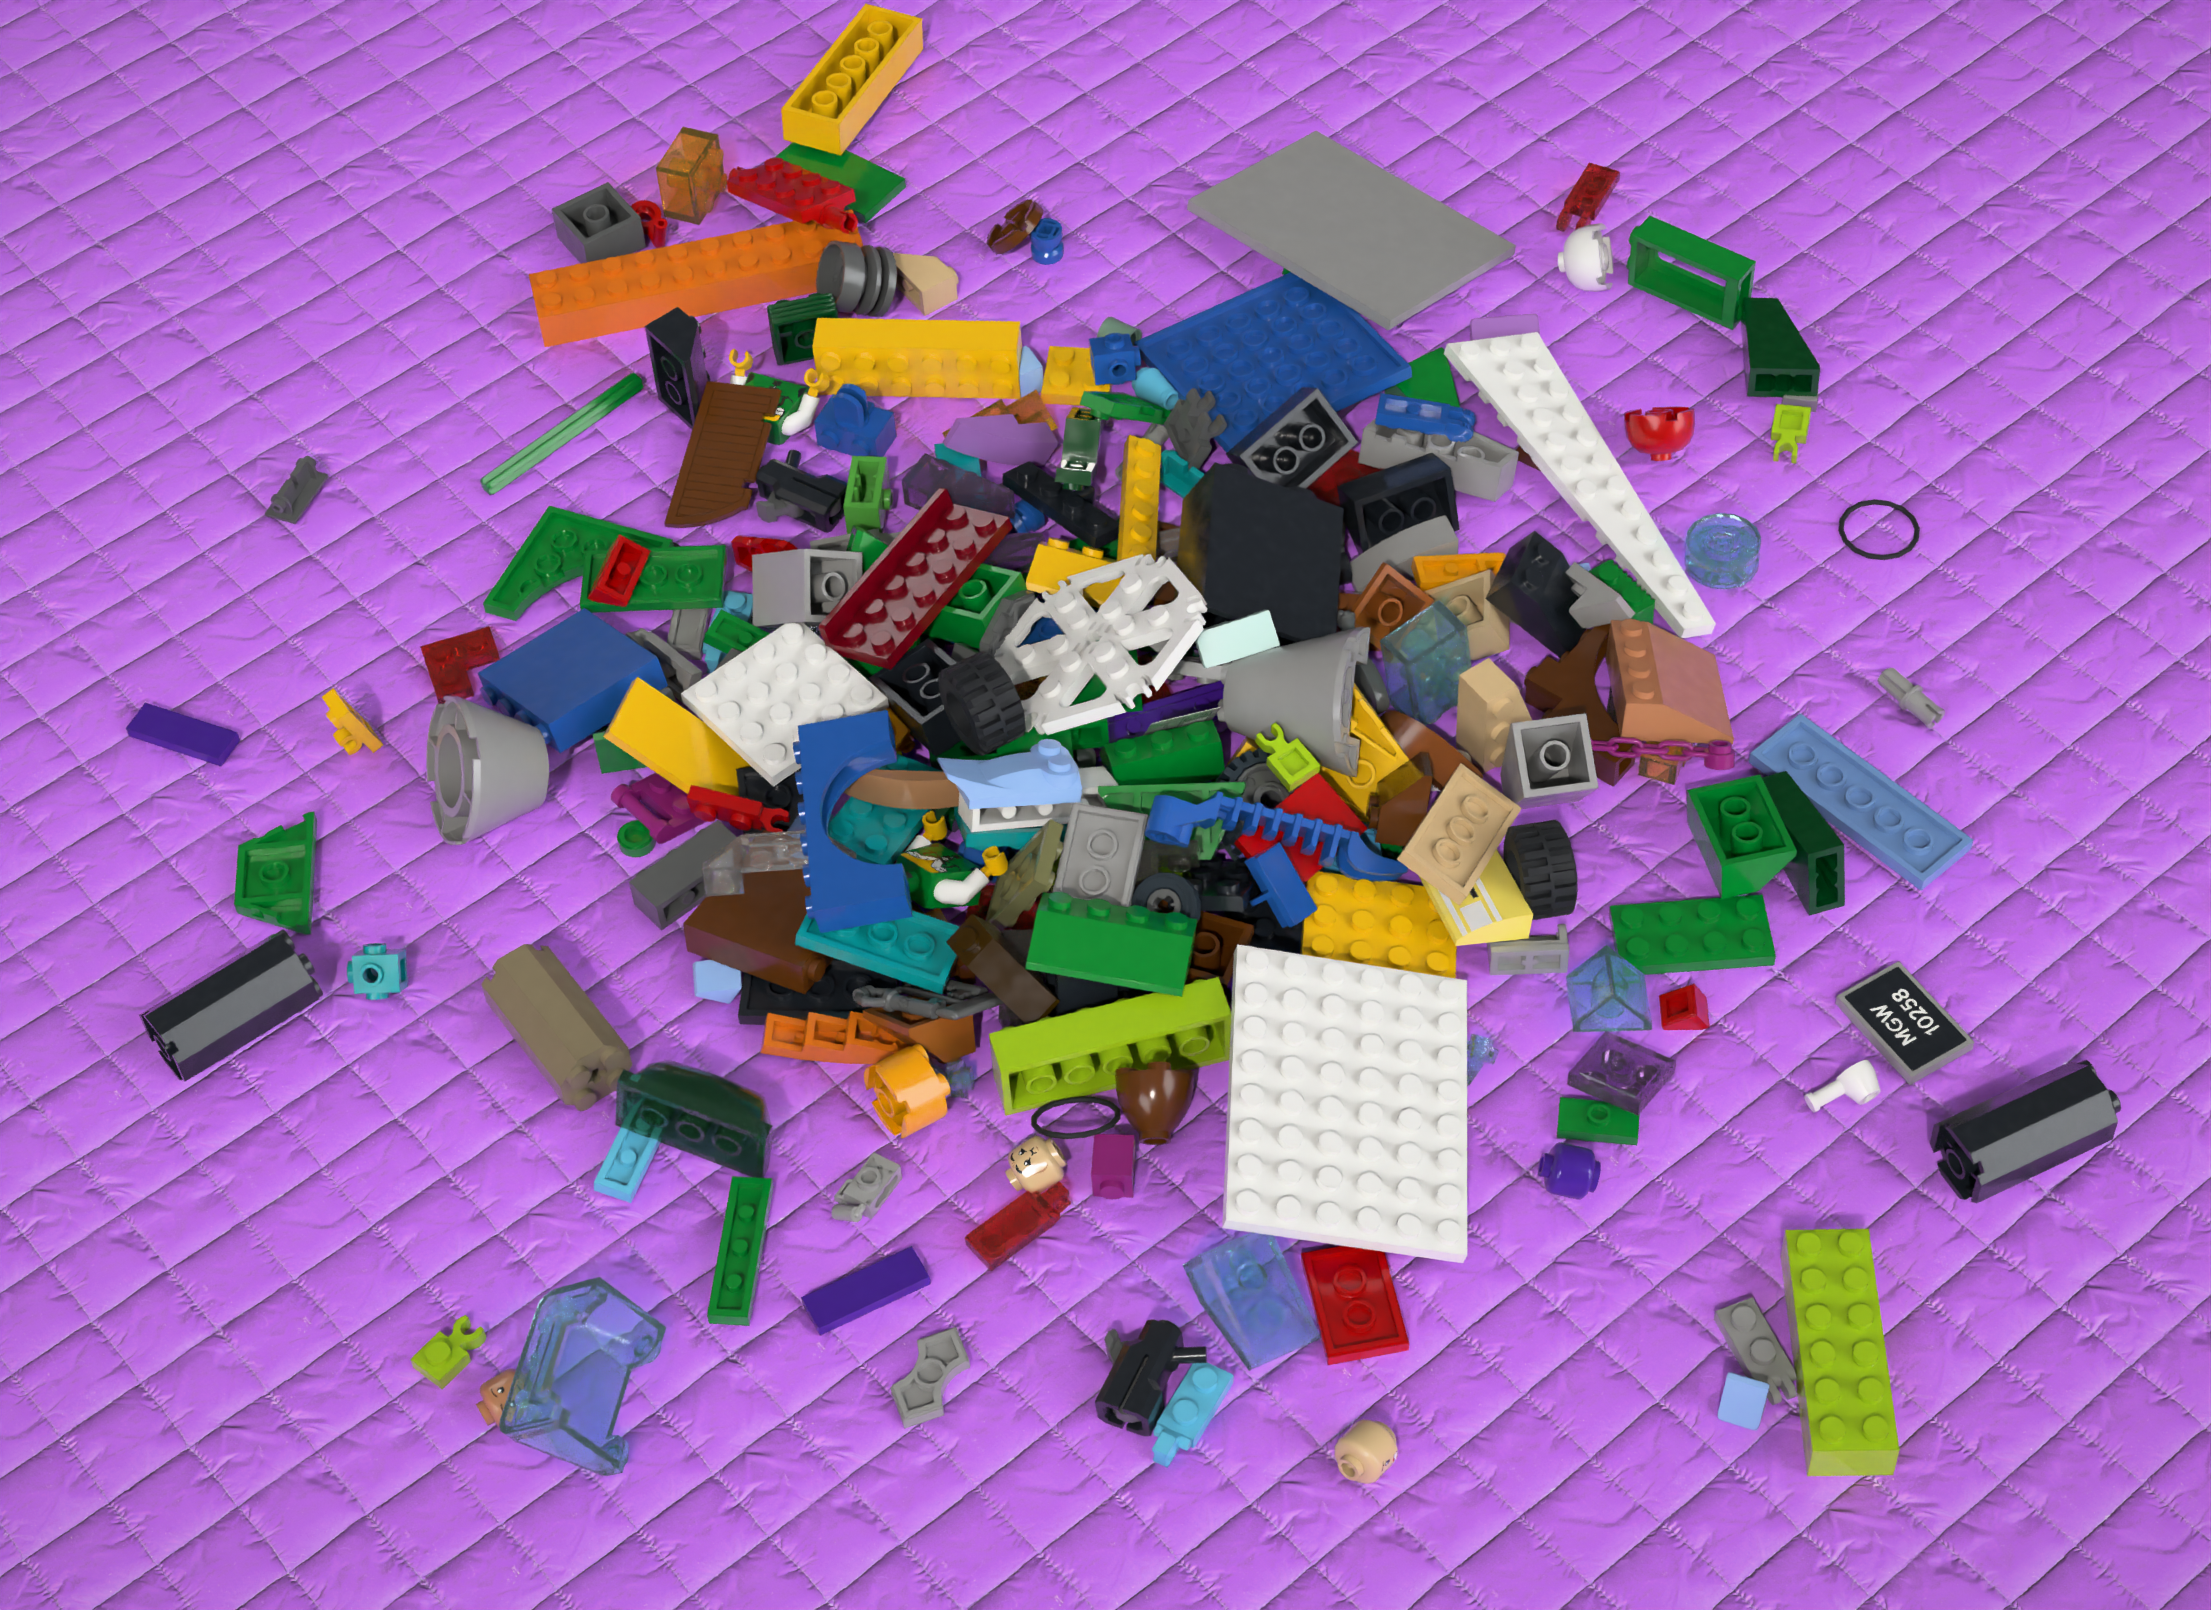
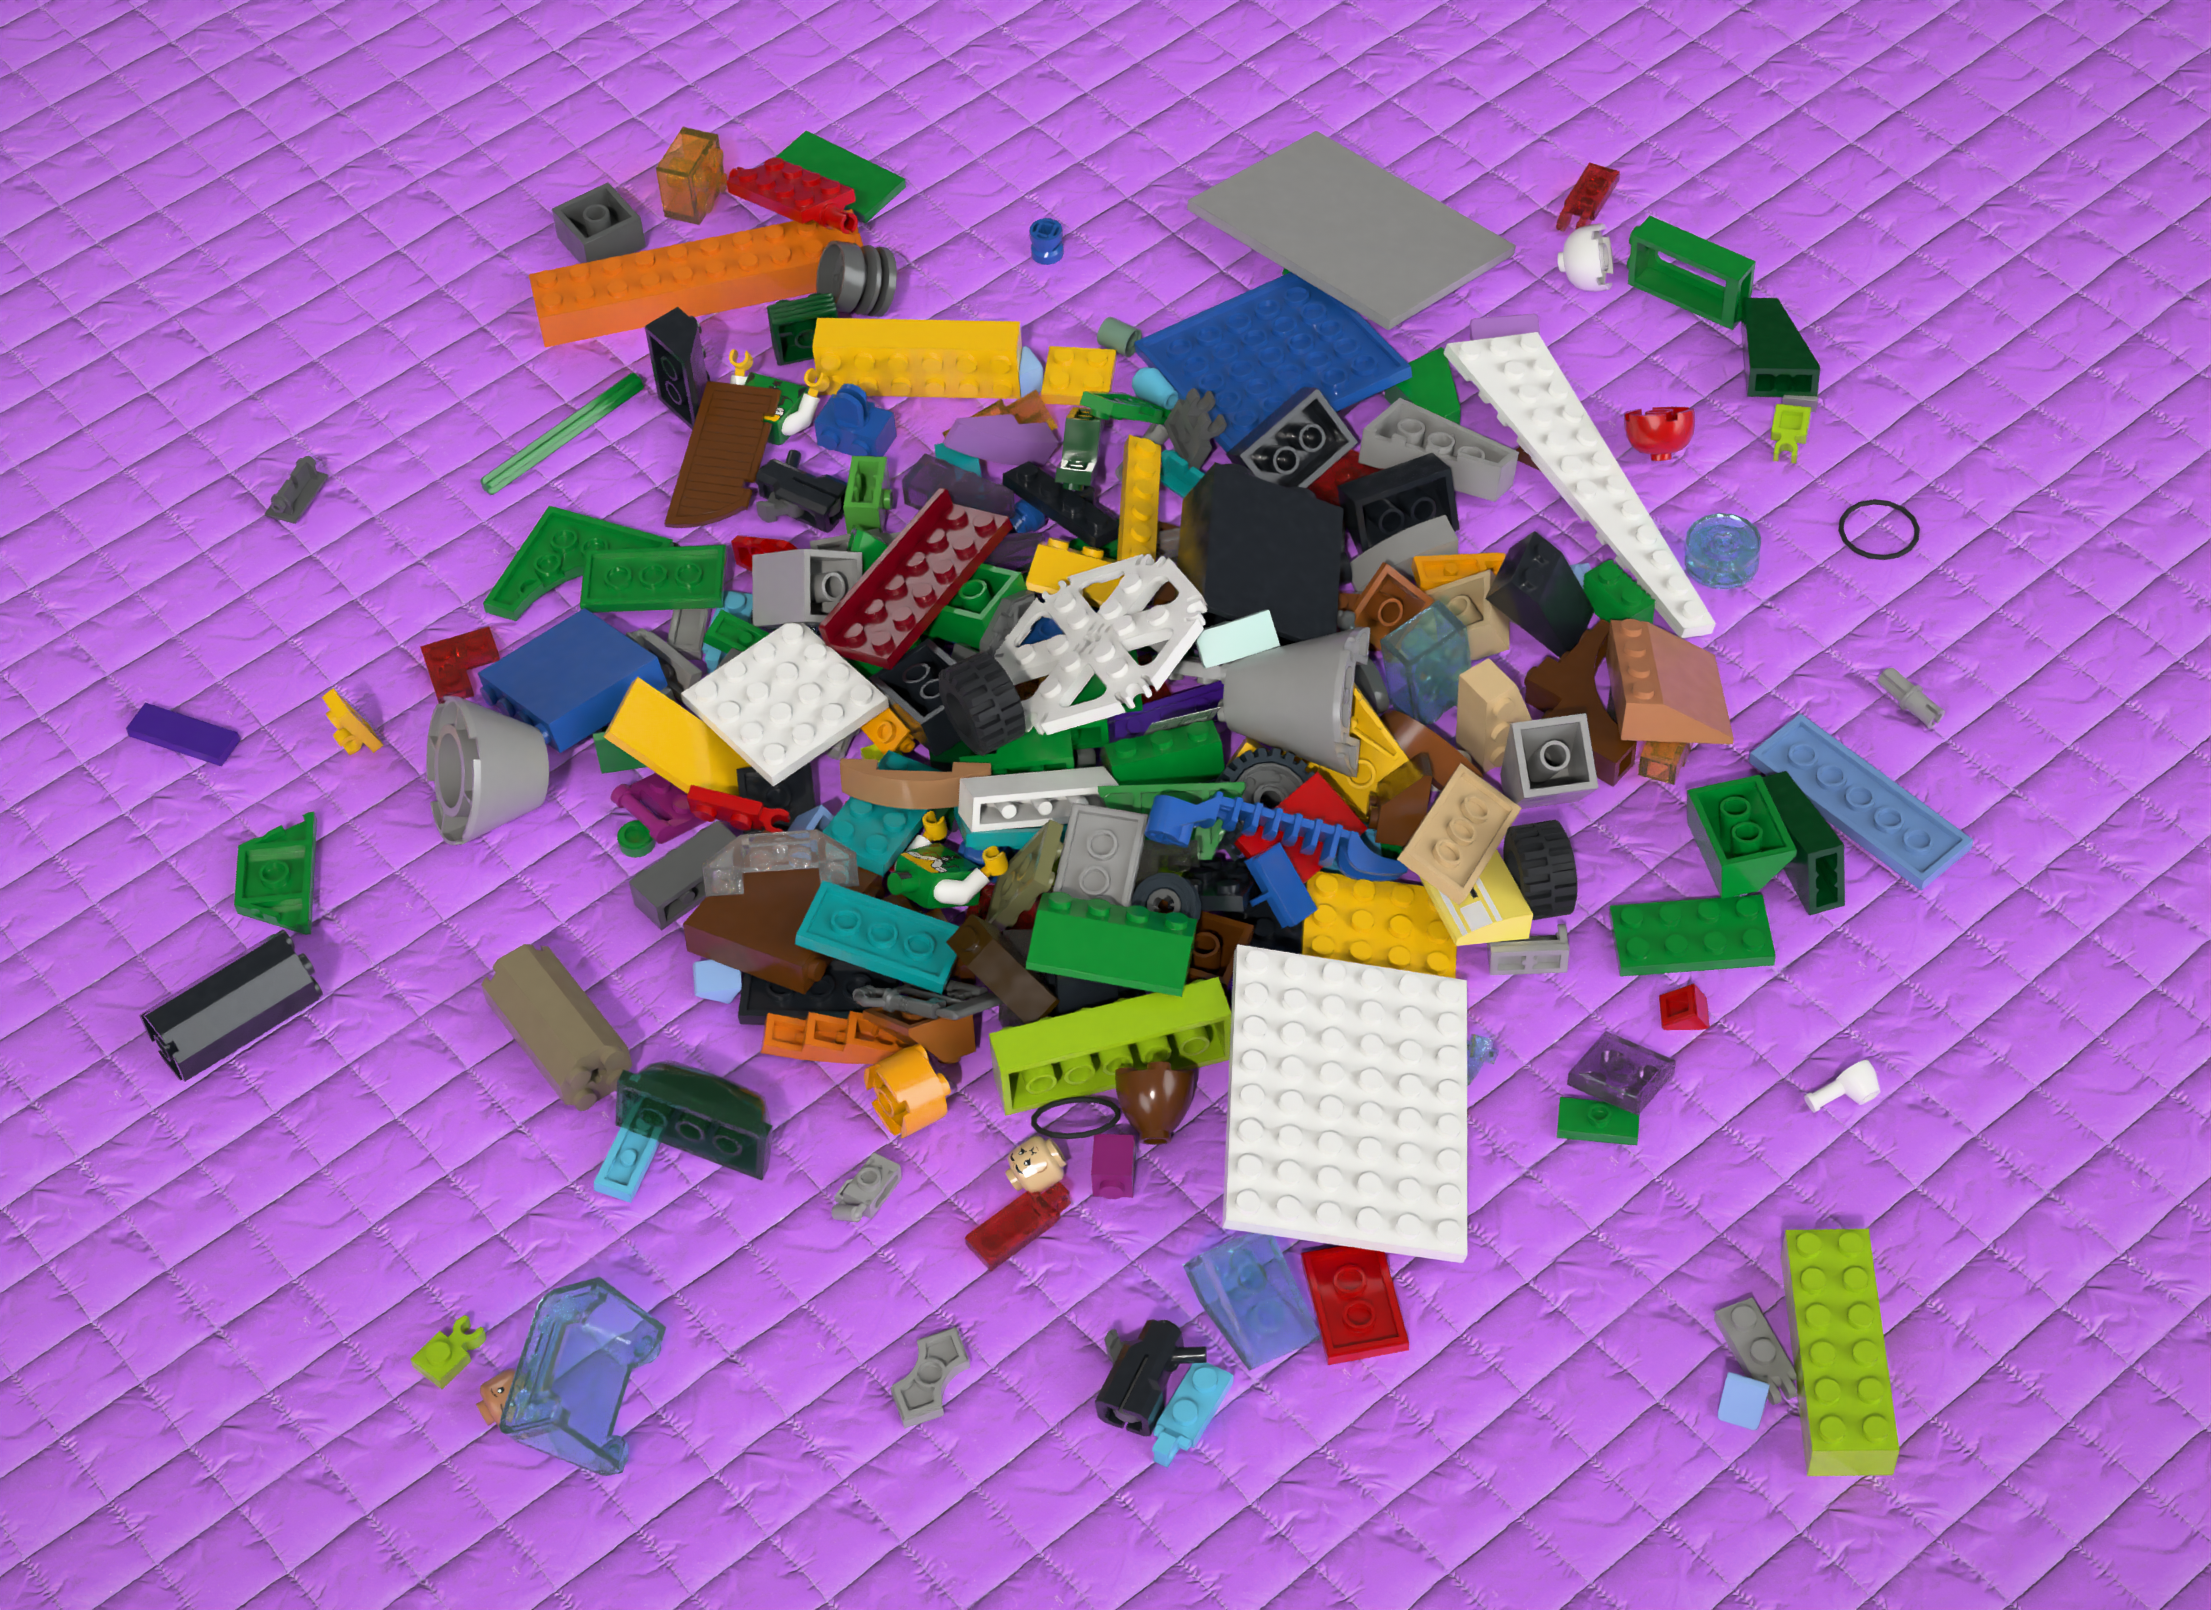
(390, 968): teal brick -> none
(619, 572): red slope -> none
(655, 226): red plate -> none
(740, 1251): green plate -> none
(843, 888): blue arch -> none
(852, 79): yellow brick -> none
(865, 1290): dark purple tile -> none
(925, 281): tan slope -> none
(958, 1077): clear light blue plate -> none
(1017, 779): light blue slope -> none
(1018, 225): reddish brown tile -> none
(1113, 359): blue brick -> none
(1288, 761): lime plate -> none
(1366, 1451): tan head -> none
(1425, 417): blue hinge -> none
(1569, 1170): dark purple head -> none
(1596, 601): light grey slope -> none
(1608, 995): clear light blue slope -> none
(1717, 756): magenta piece -> none
(1904, 1023): black tile -> none
(2025, 1131): brick -> none

